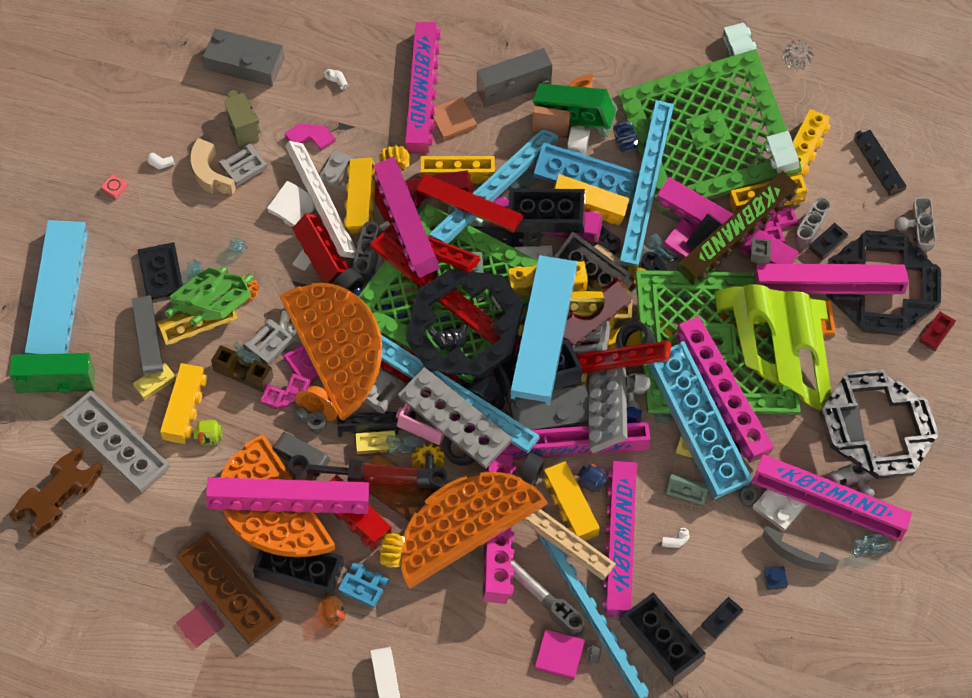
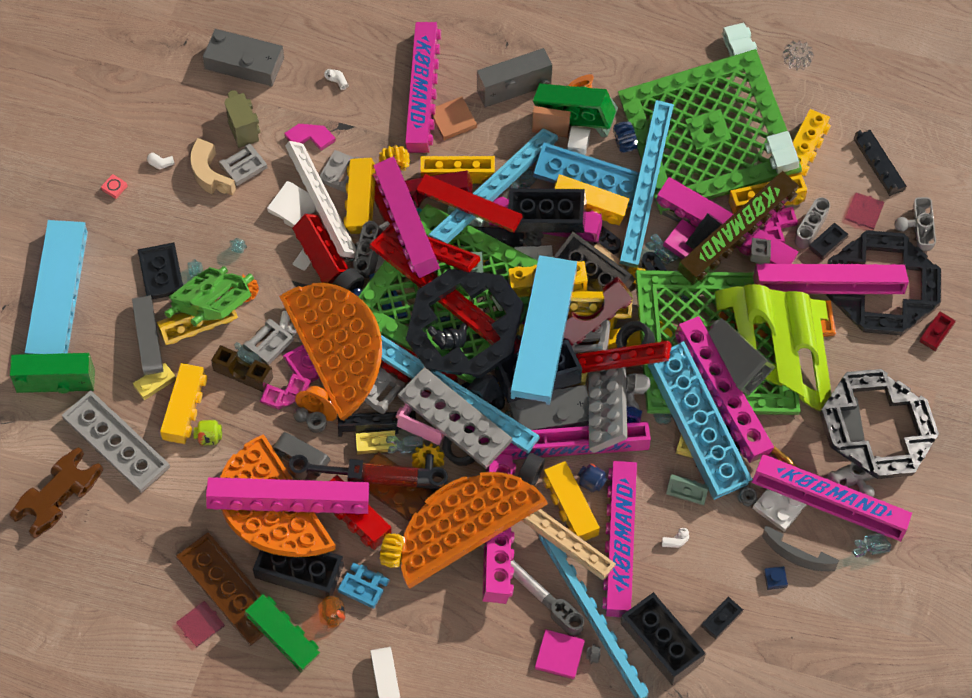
(282, 633): none -> green brick
(742, 360): none -> dark grey slope
(782, 457): none -> pearl gold piece
(864, 211): none -> clear pink piece

